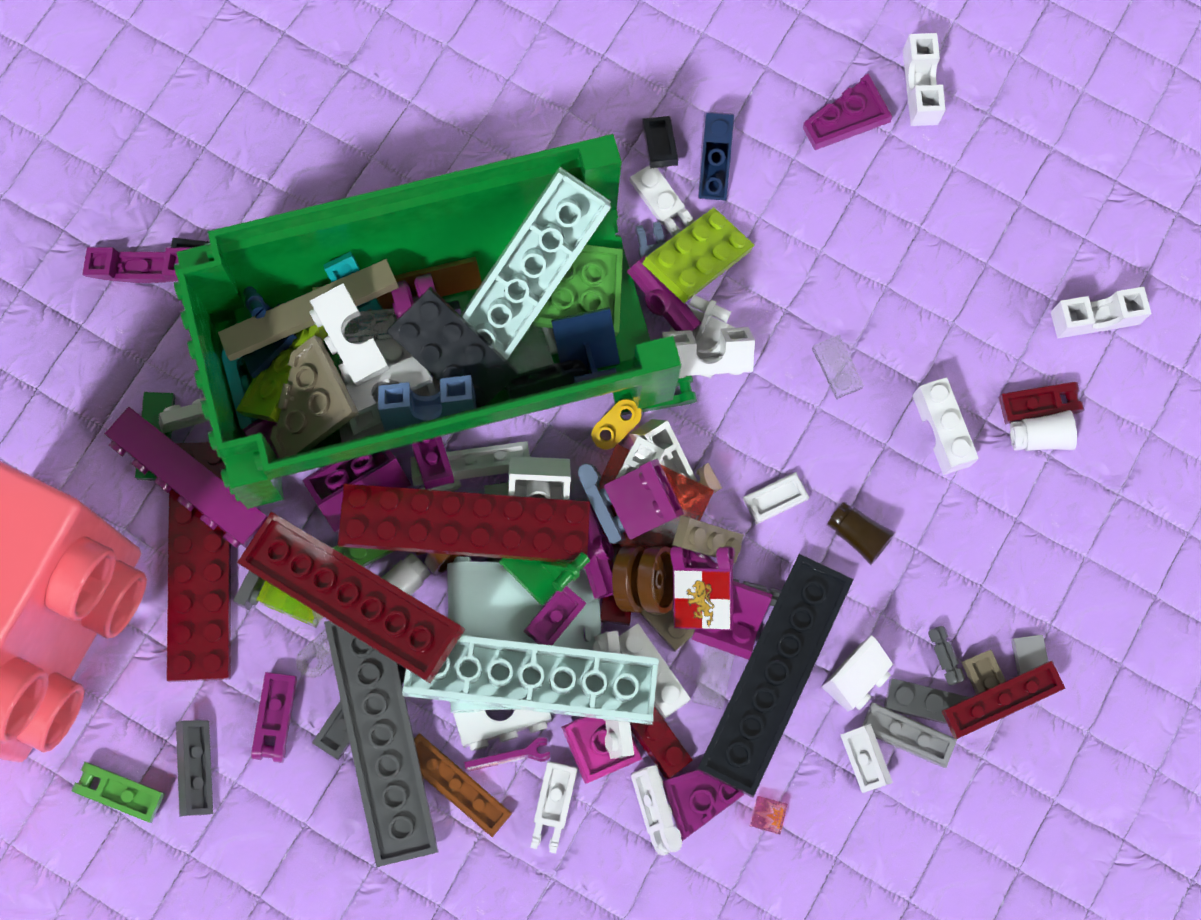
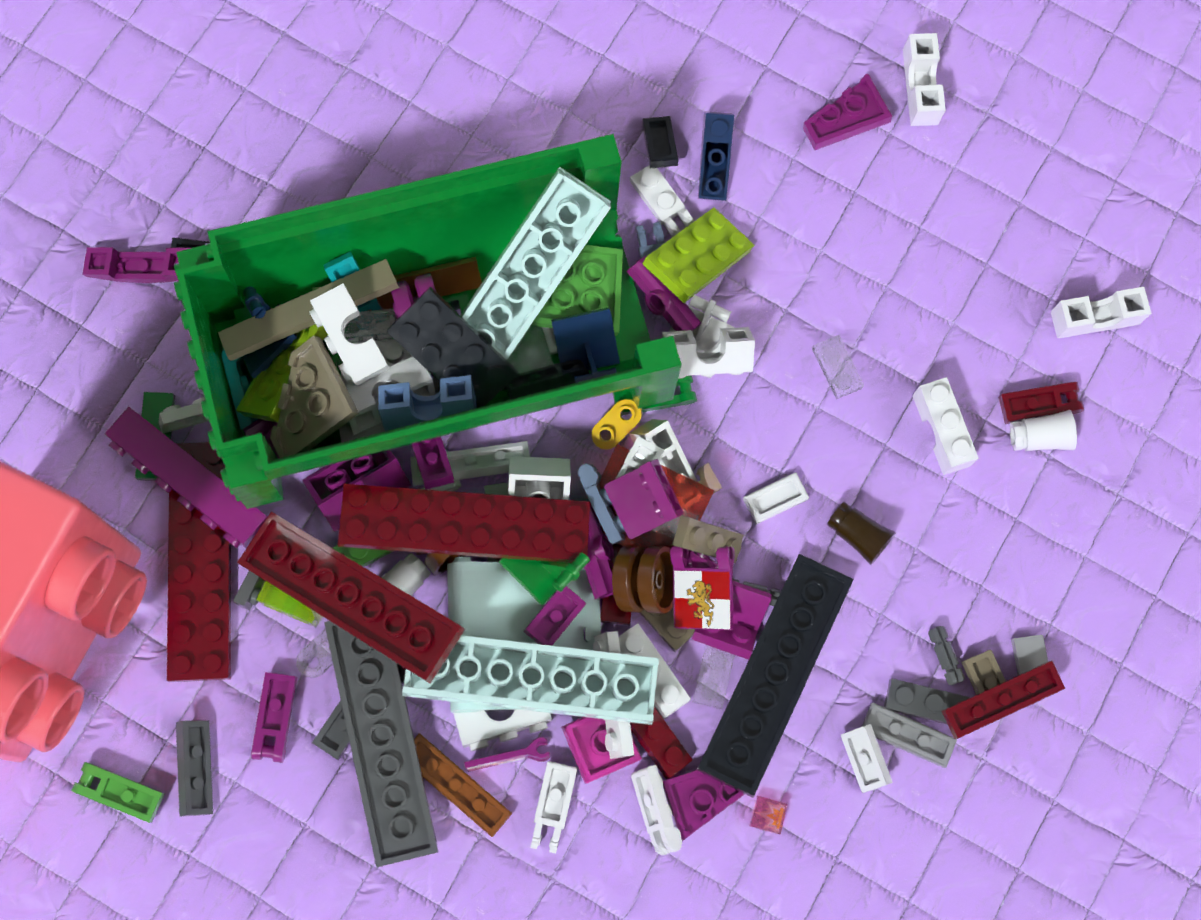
(858, 674): white slope -> none

